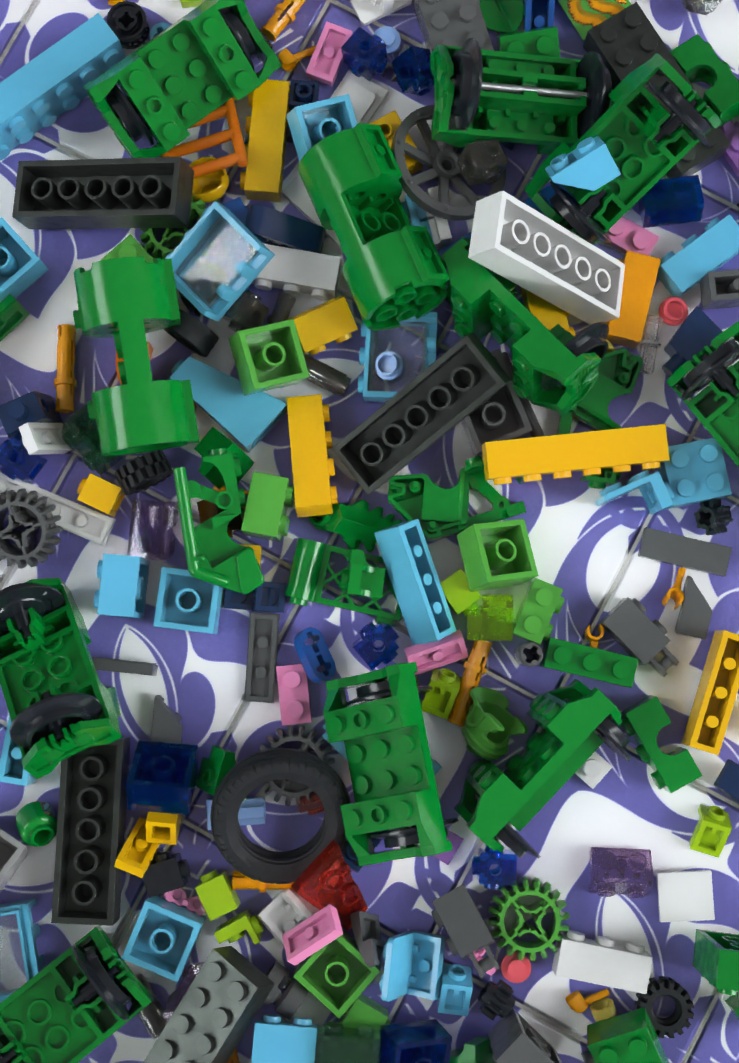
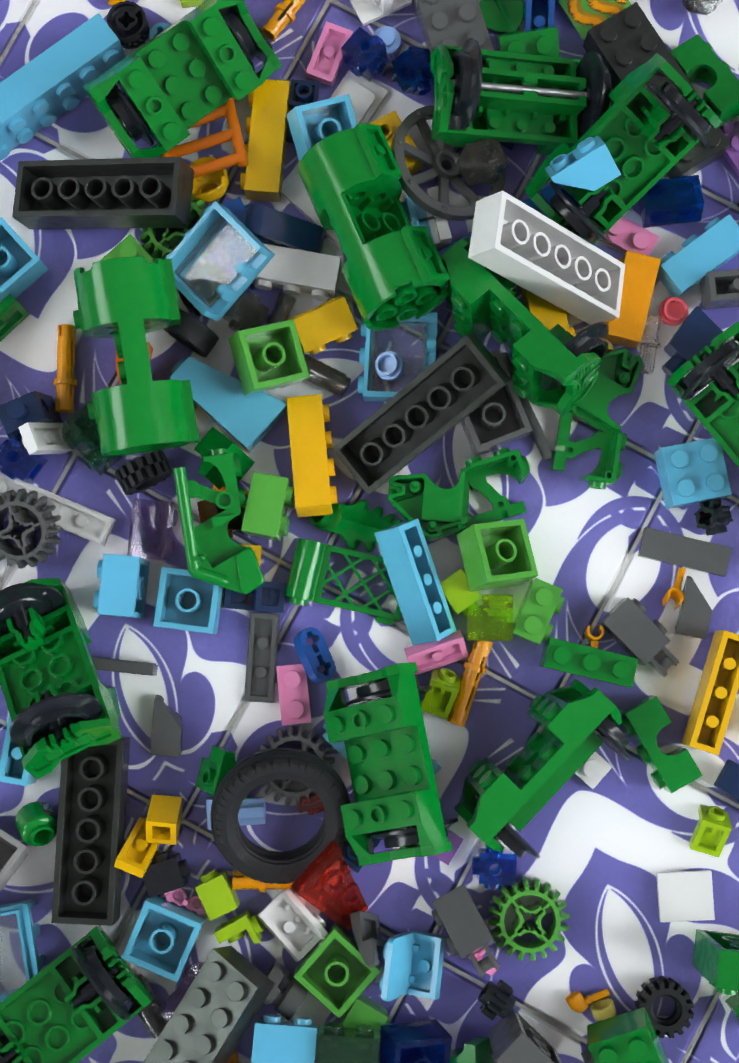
(100, 494): yellow brick -> none
(162, 777): clear blue brick -> none
(290, 61): light orange hand -> none
(312, 934): bright pink plate -> none
(361, 577): green brick -> none
(373, 654): clear blue brick -> none
(455, 990): medium azure bracket -> none
(490, 724): bright green helmet -> none
(514, 969): coral plate -> none
(536, 651): dark grey piece -> none
(575, 452): yellow brick -> none
(602, 962): white brick -> none
(621, 872): clear purple bracket -> none
(655, 492): medium azure bracket -> none

